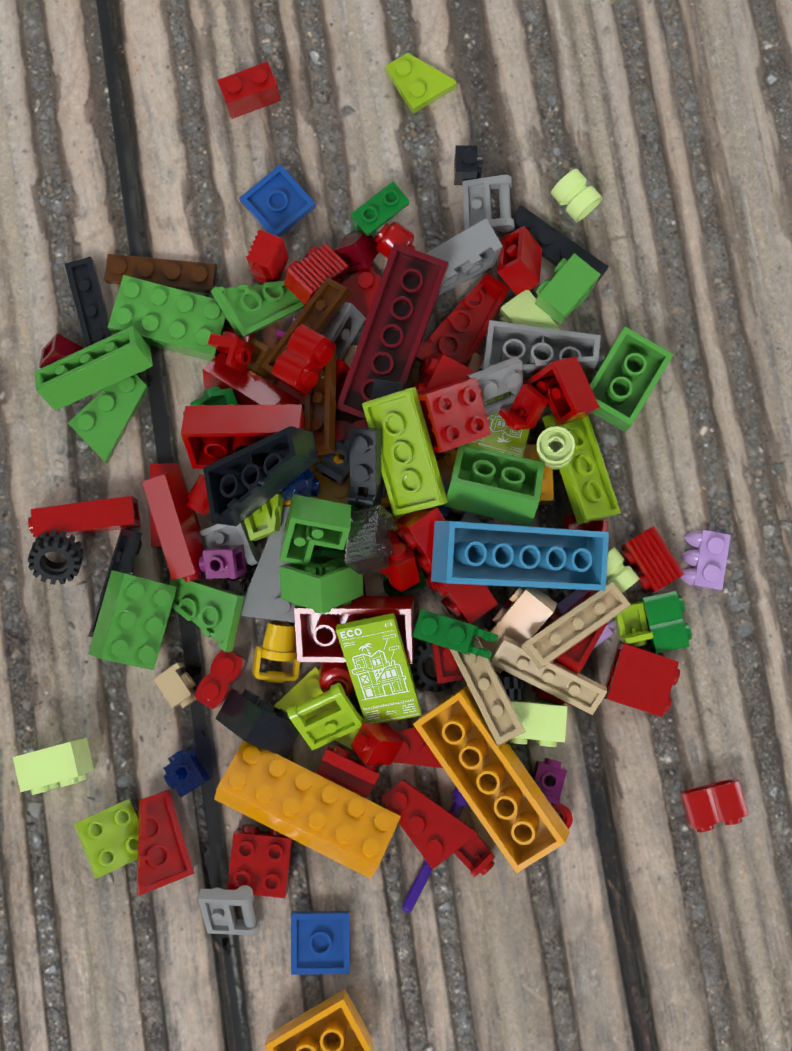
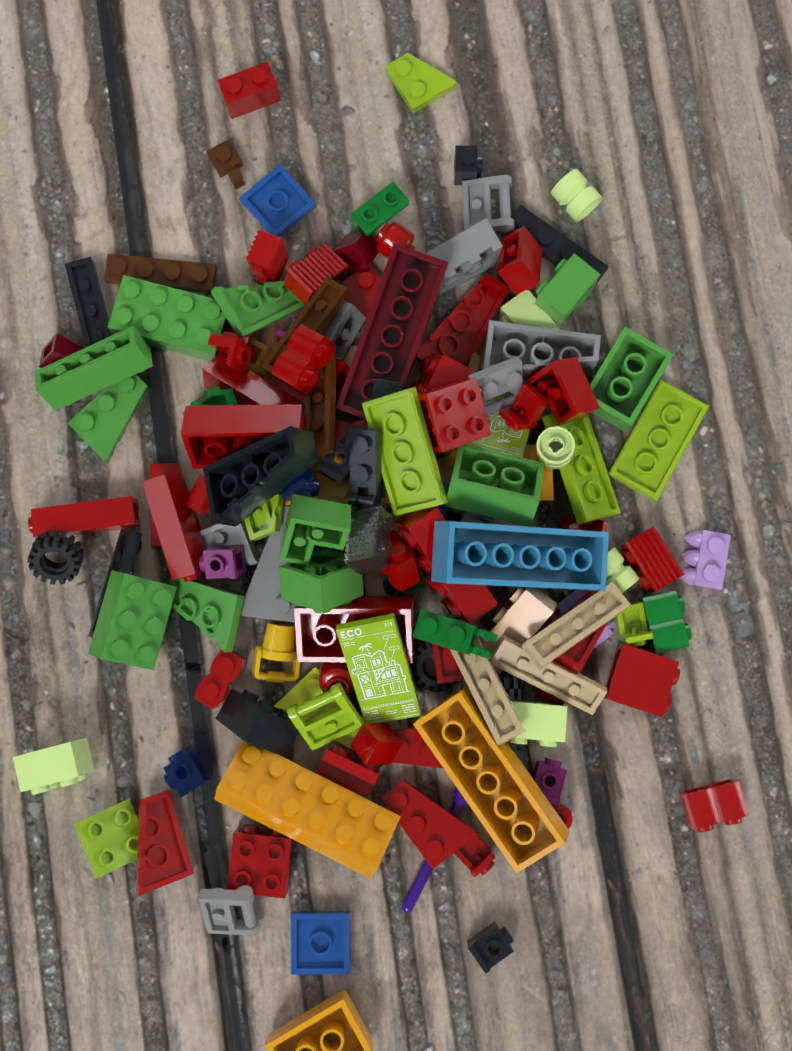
(176, 686): tan brick -> none
(226, 162): none -> reddish brown plate
(480, 942): none -> black brick
(658, 440): none -> lime tile

